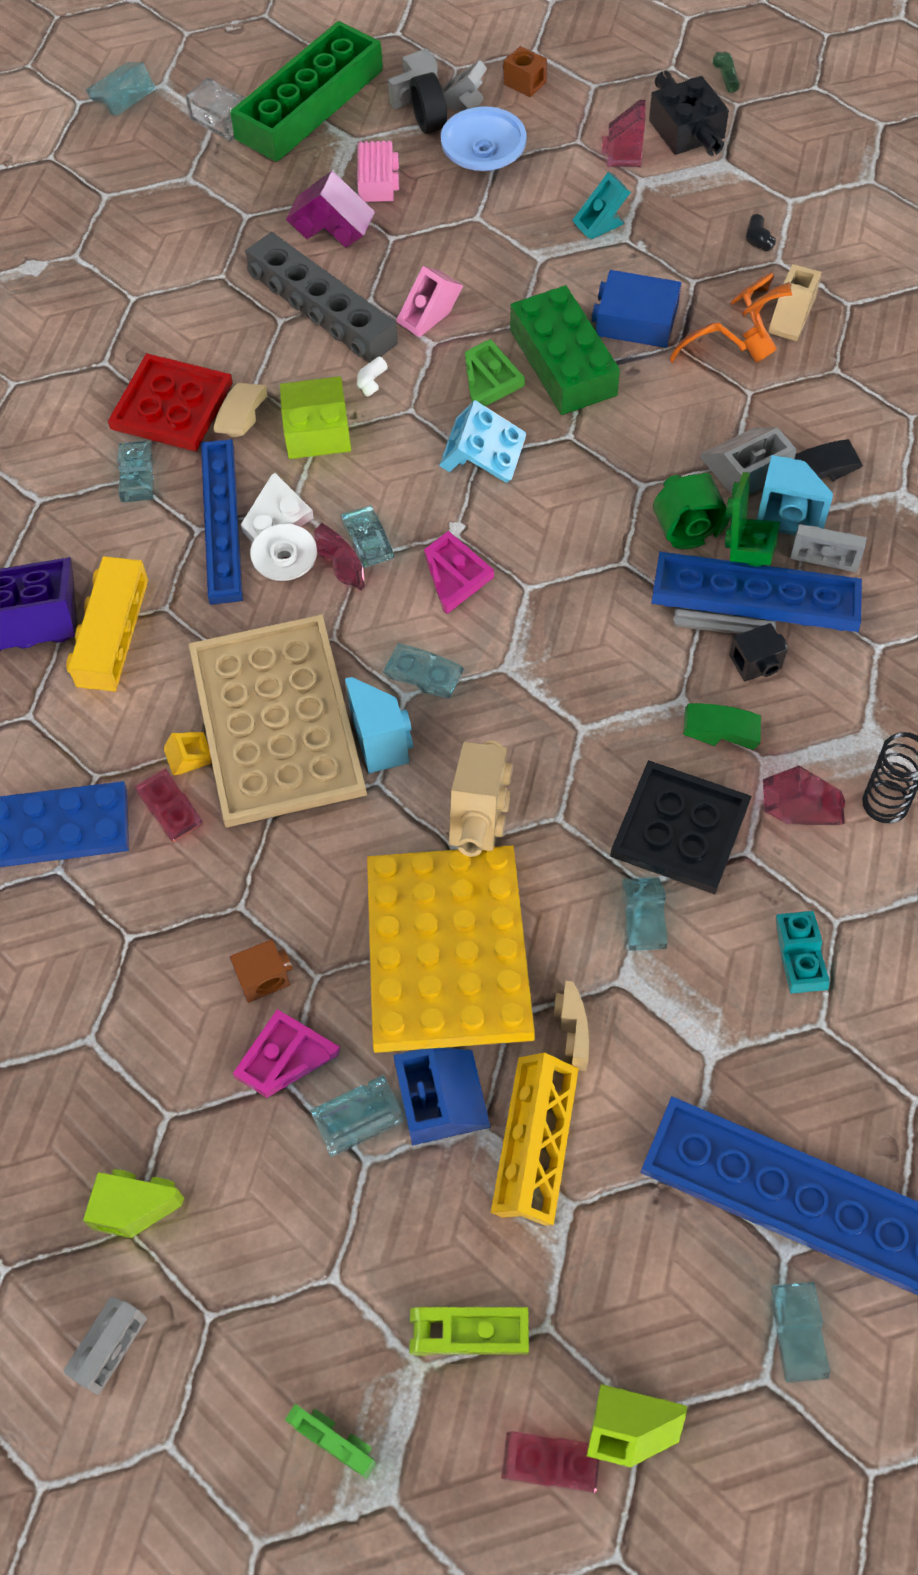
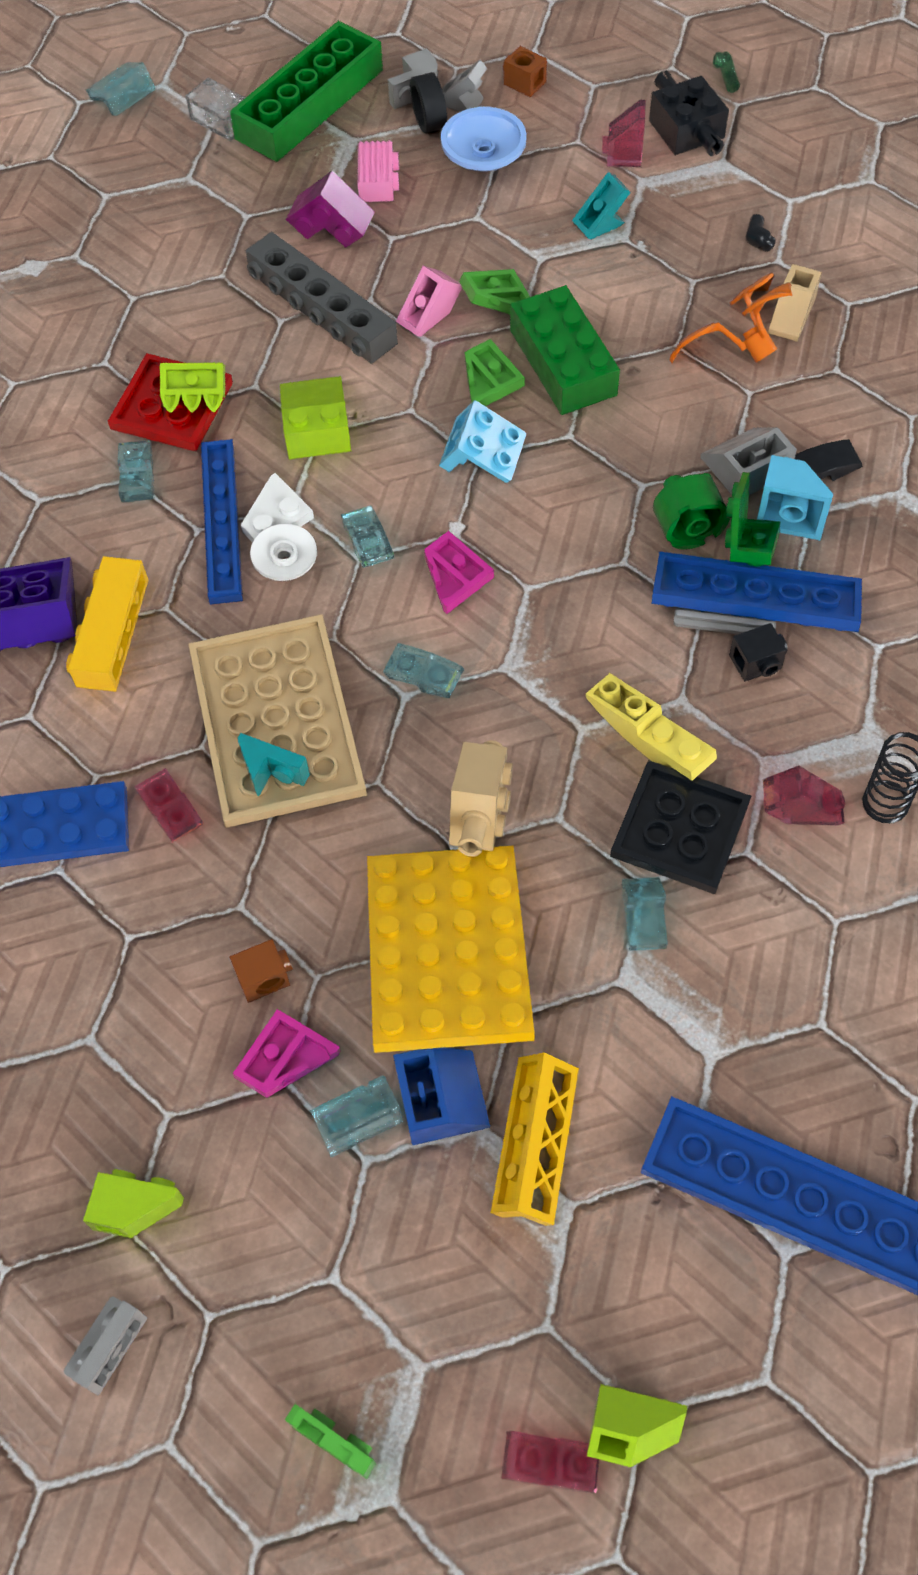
(187, 752): yellow slope -> none
(191, 383): none -> lime plate
(238, 409): tan slope -> none
(267, 759): none -> teal slope
(345, 561): clear pink slope -> none
(368, 373): white arm -> none
(379, 726): medium azure slope -> none
(470, 1331): lime plate -> none
(493, 288): none -> bright green wing
(573, 1019): tan slope -> none
(636, 308): blue brick -> none
(644, 727): none -> light yellow slope
(717, 722): green slope -> none
(799, 1332): clear light blue slope -> none
(801, 952): teal slope -> none
(828, 548): light grey bracket -> none

